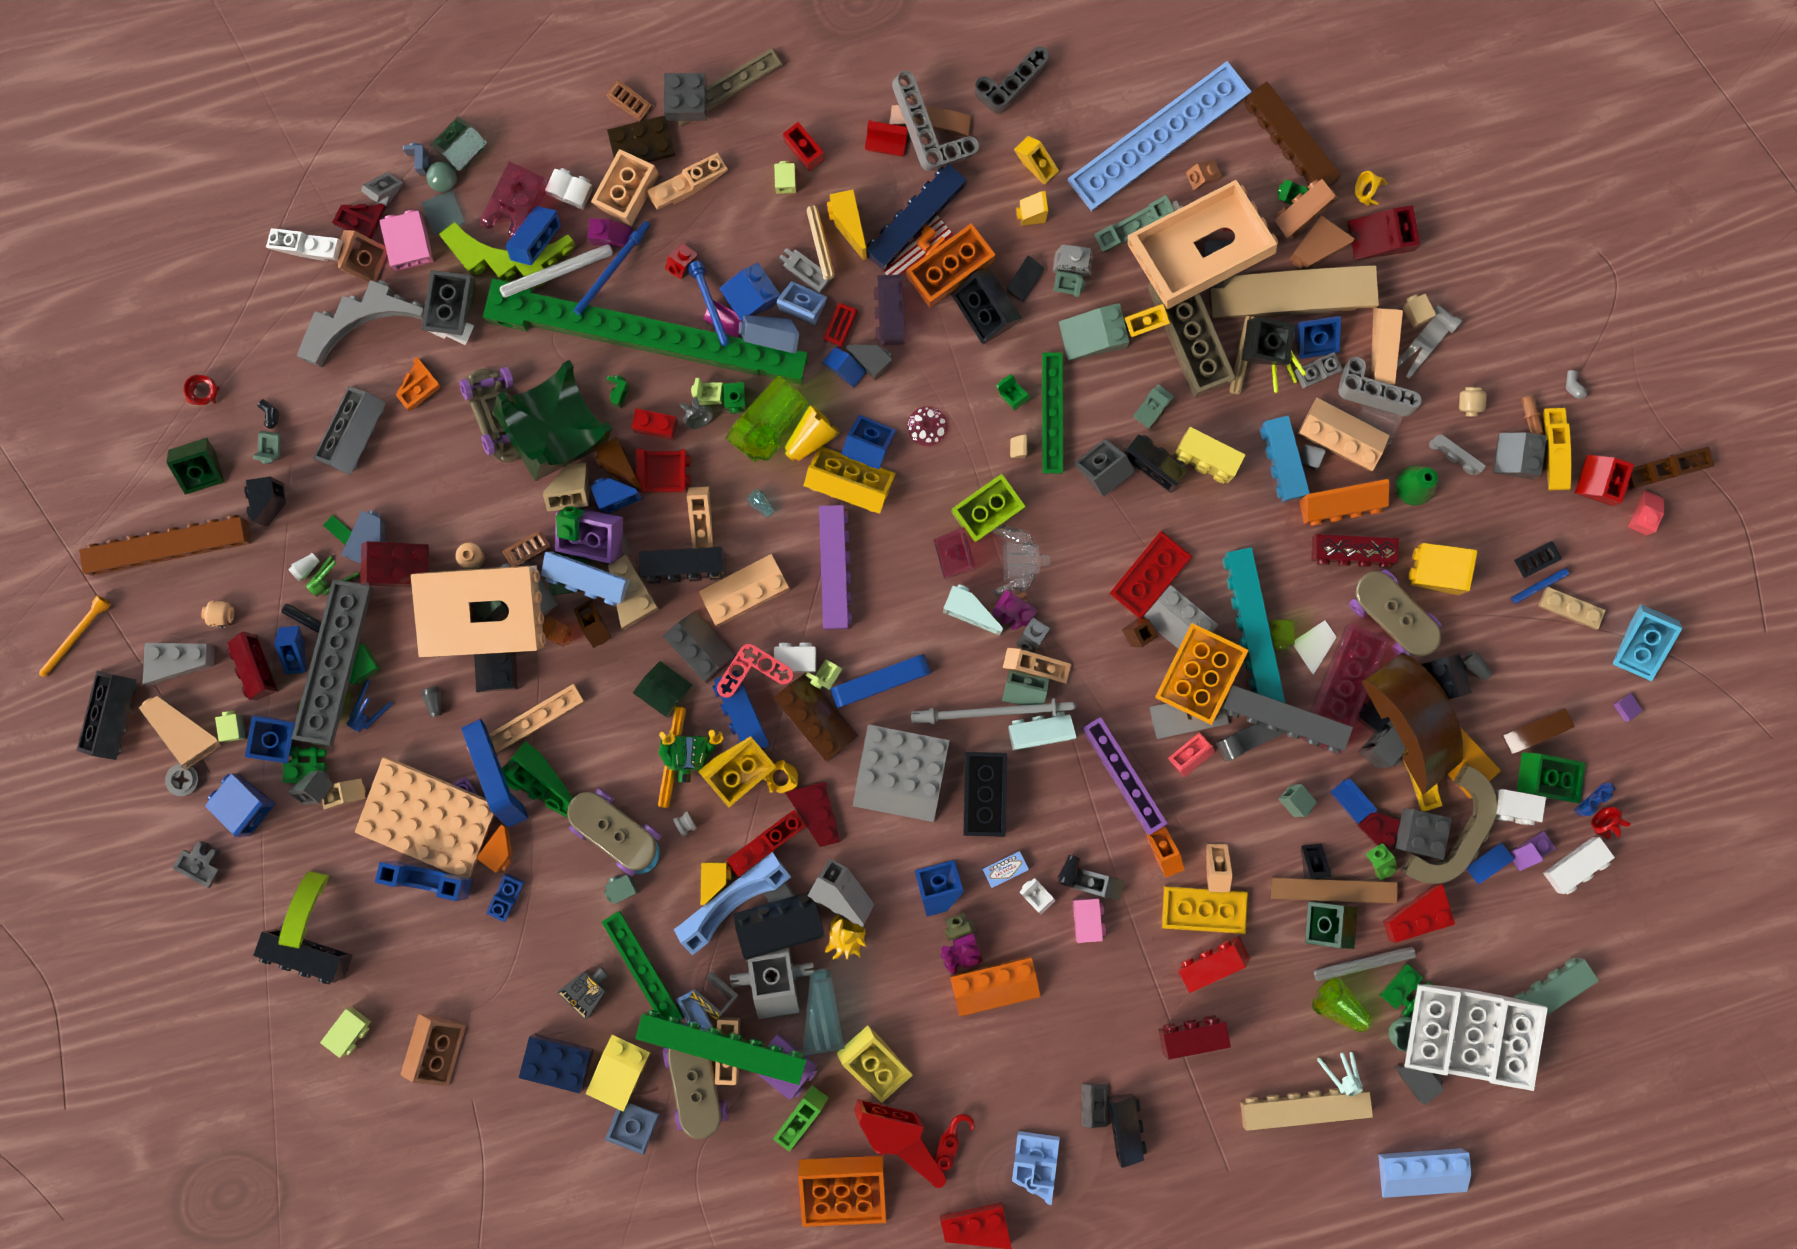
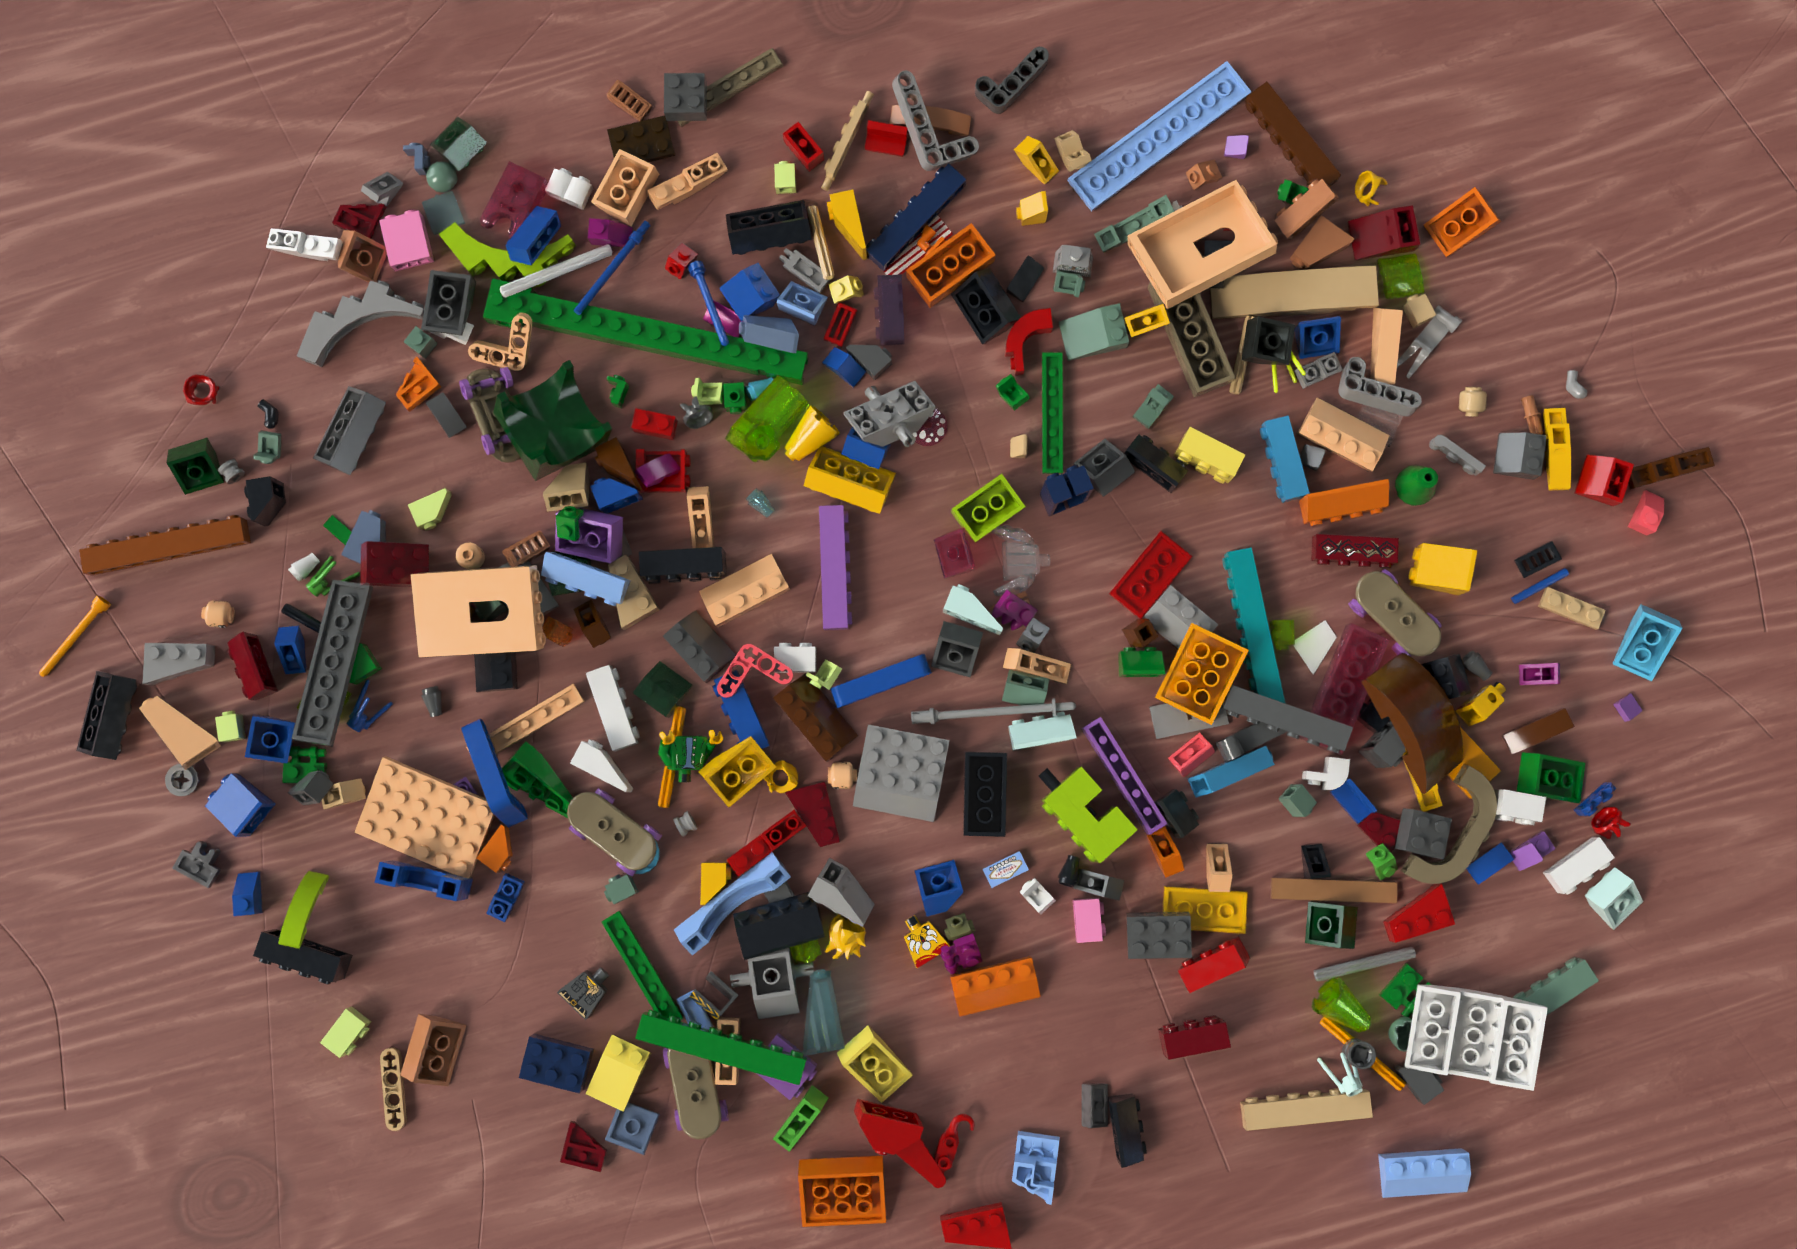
(231, 471): none -> light grey wheel
(247, 894): none -> blue slope
(389, 1089): none -> tan beam
(420, 342): none -> sand green brick
(430, 509): none -> yellowish green slope
(446, 415): none -> dark grey slope
(513, 350): none -> light nougat beam
(582, 1149): none -> dark red wing
(598, 762): none -> white slope
(612, 707): none -> white brick
(657, 469): none -> magenta slope
(755, 388): none -> medium azure cone
(768, 227): none -> black slope
(806, 952): none -> clear neon green brick
(841, 147): none -> tan plate
(842, 775): none -> light nougat head
(846, 288): none -> light yellow bracket
(891, 415): none -> light grey slope
(923, 941): none -> torso
(956, 649): none -> dark grey slope
(1028, 325): none -> red arch
(1068, 804): none -> lime piece
(1071, 151): none -> tan brick
(1071, 486): none -> dark blue piece
(1141, 663): none -> green slope
(1159, 935): none -> dark grey brick
(1177, 813): none -> pearl dark grey slope
(1231, 771): none -> dark azure slope
(1236, 146): none -> slope
(1334, 774): none -> white brick
(1359, 1053): none -> dark grey wheel
(1383, 1070): none -> light orange axle
(1401, 276): none -> clear neon green slope
(1462, 222): none -> orange slope
(1481, 704): none -> yellow torso
(1539, 674): none -> magenta slope
(1614, 897): none -> light aqua slope

